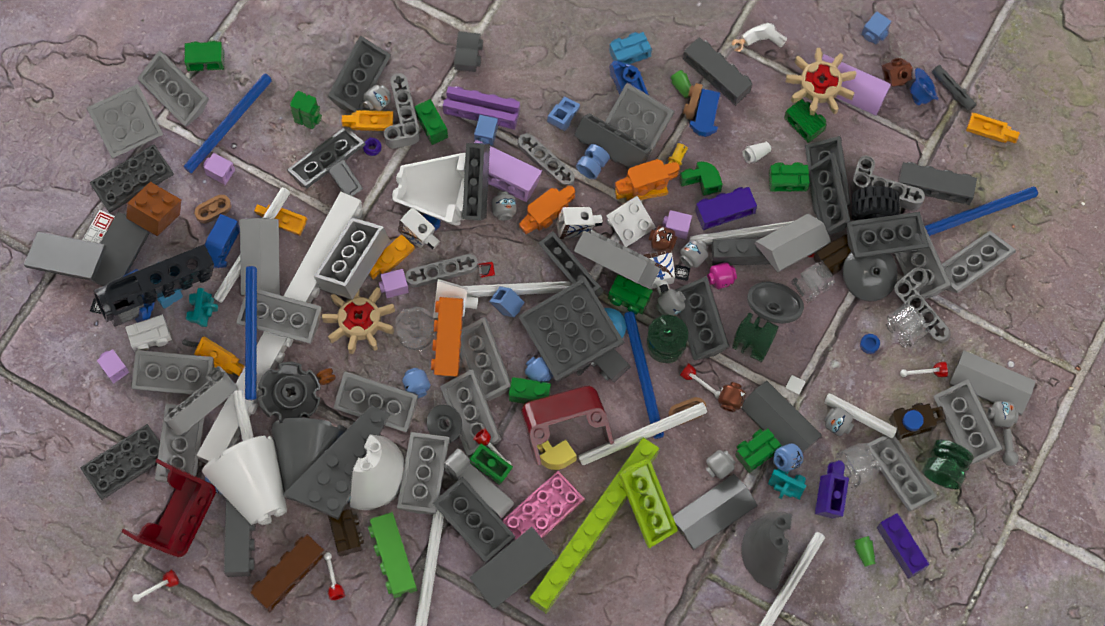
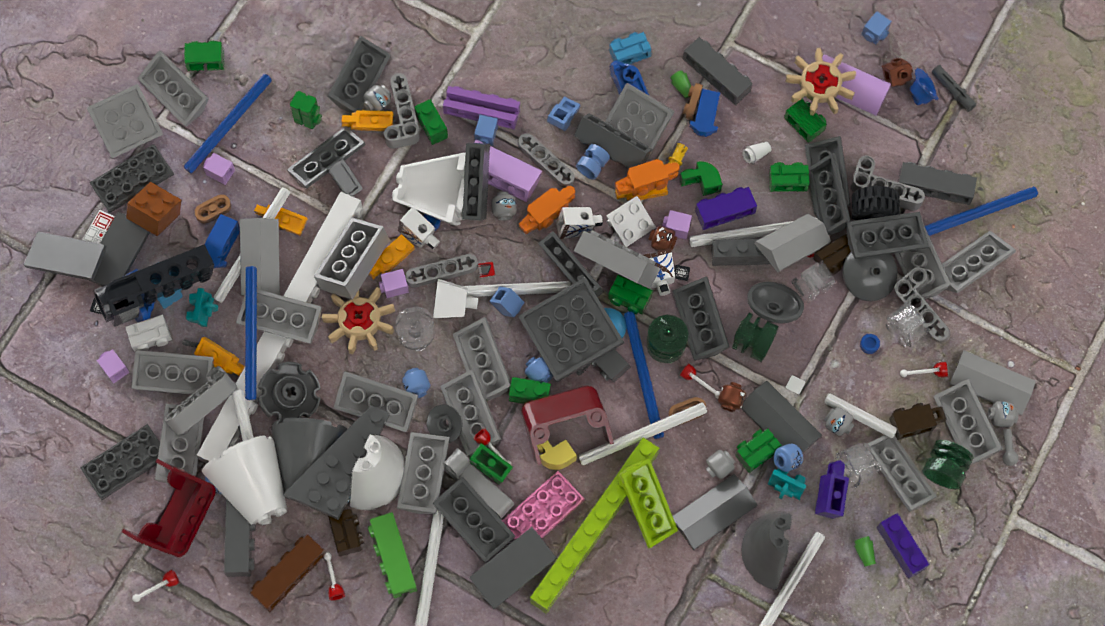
(326, 376): dark orange bush -> none
(372, 142): dark purple plate -> none
(448, 336): orange brick -> none
(467, 51): dark grey brick -> none
(671, 302): light grey head -> none
(694, 253): light grey head -> none
(722, 275): dark pink head -> none
(760, 32): white arm -> none
(913, 420): blue tile -> none
(991, 128): light orange hinge -> none

